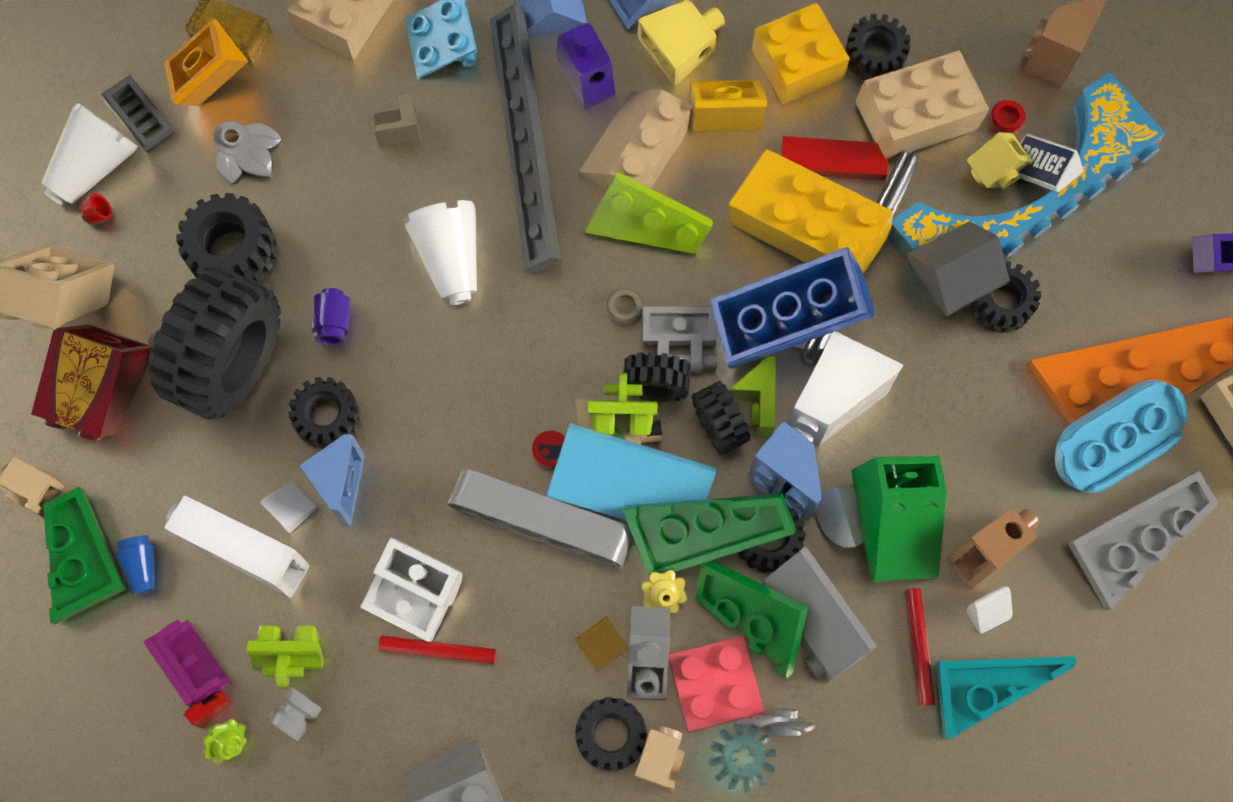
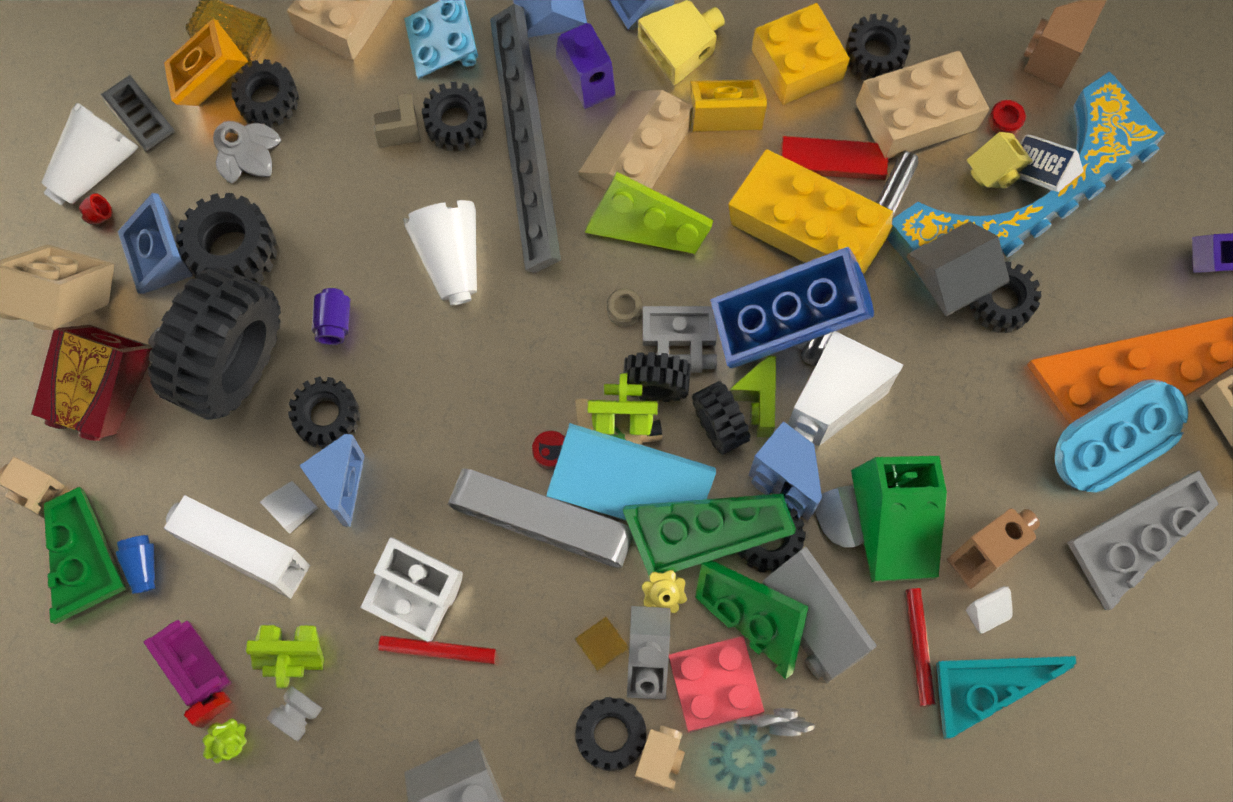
(152, 246): none -> medium blue slope
(259, 76): none -> black tyre
(454, 98): none -> black tyre

